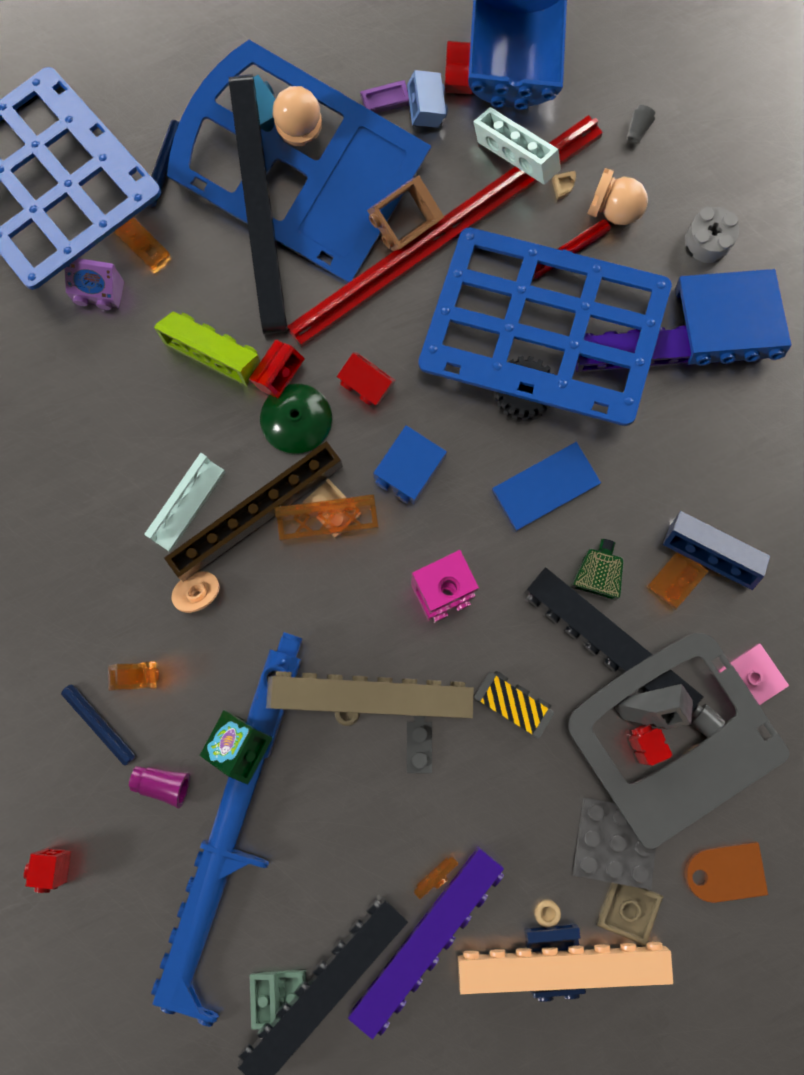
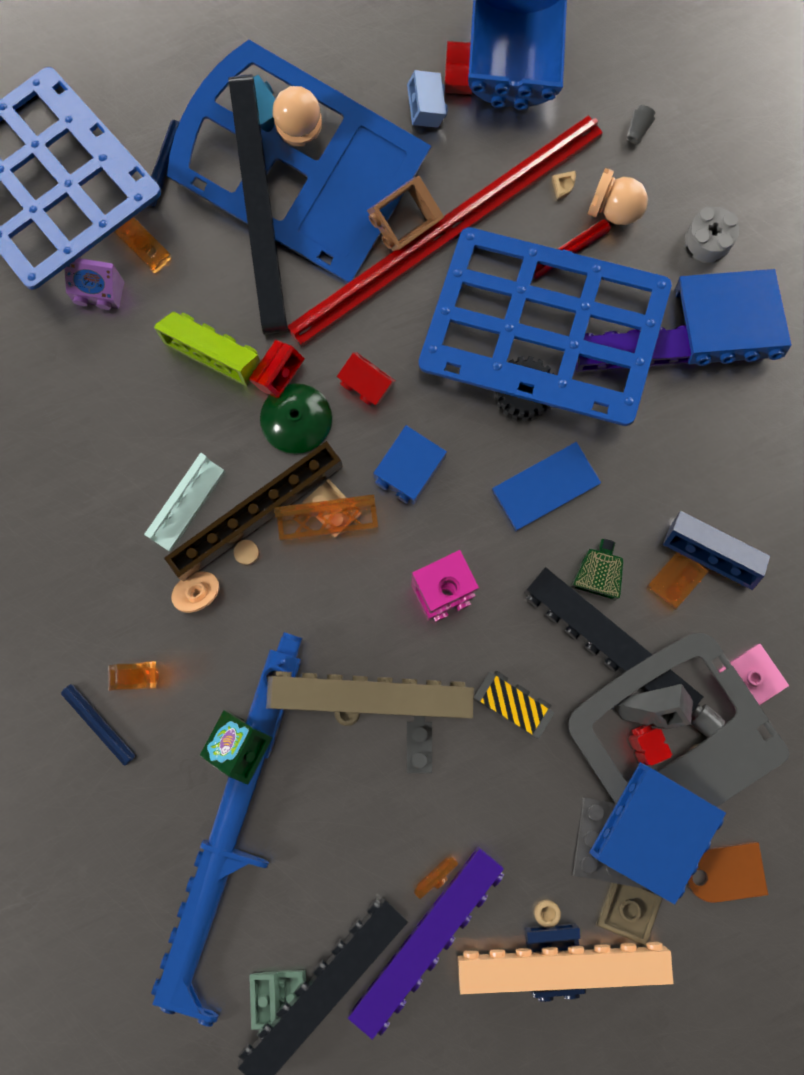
(47, 869): red brick -> none
(160, 785): magenta plant -> none
(246, 552): none -> tan tile
(386, 97): medium lavender tile -> none
(517, 145): light aqua brick -> none
(657, 833): none -> blue panel

